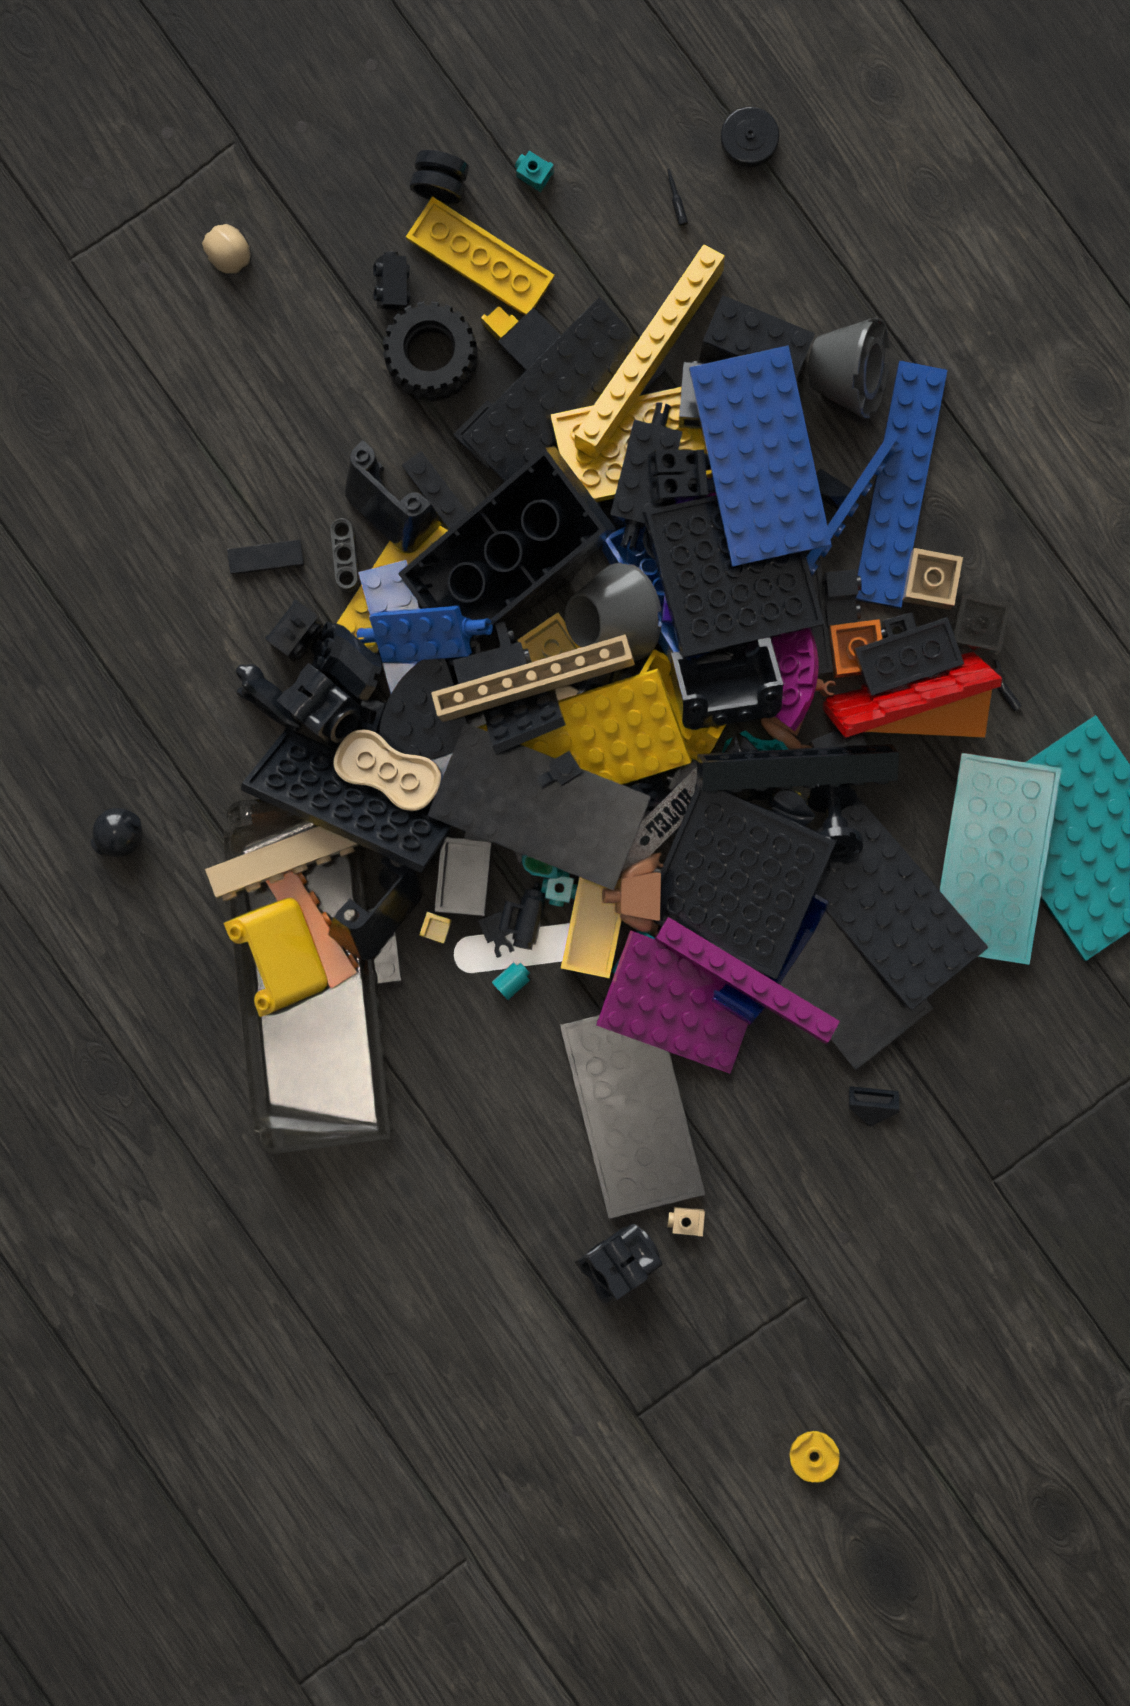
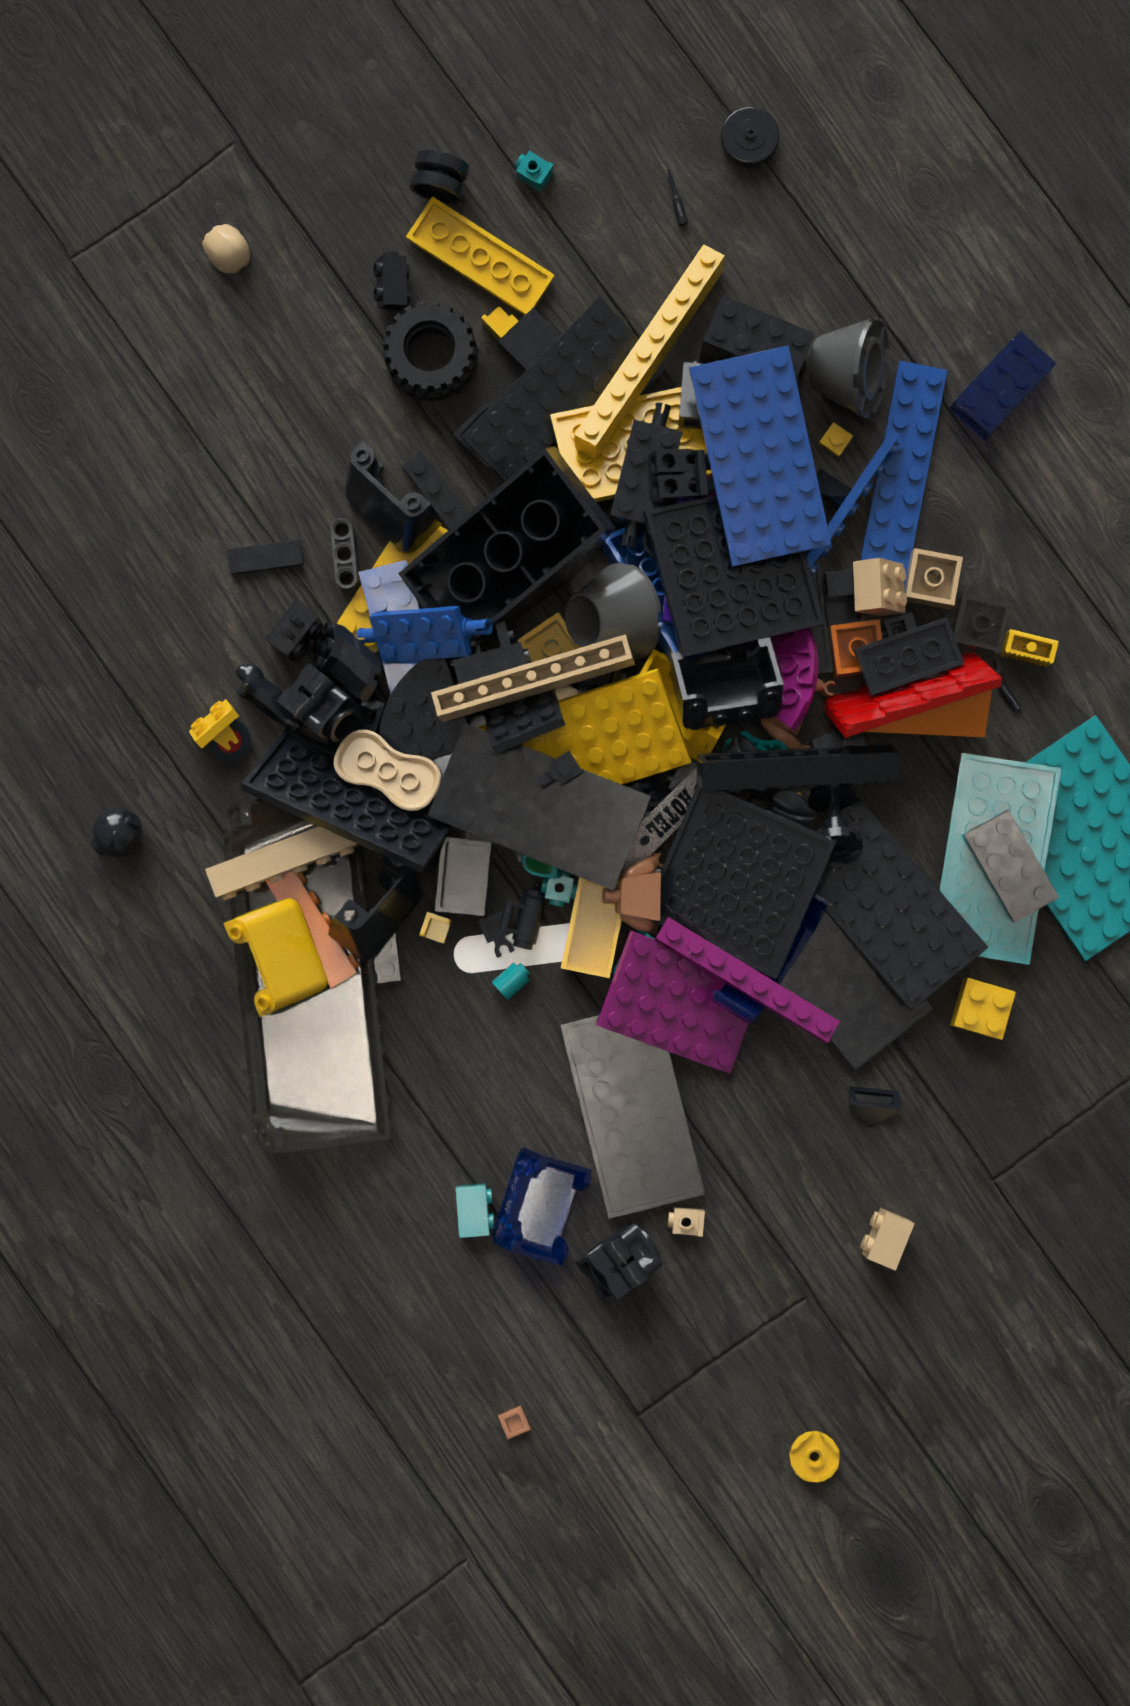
(222, 733): none -> yellow plate
(473, 1210): none -> brick
(514, 1422): none -> nougat tile
(539, 1205): none -> clear blue windscreen
(835, 439): none -> yellow plate
(879, 587): none -> tan brick
(886, 1238): none -> tan brick
(982, 1008): none -> yellow brick
(1002, 385): none -> clear blue brick
(1010, 866): none -> piece
(1029, 648): none -> yellow brick

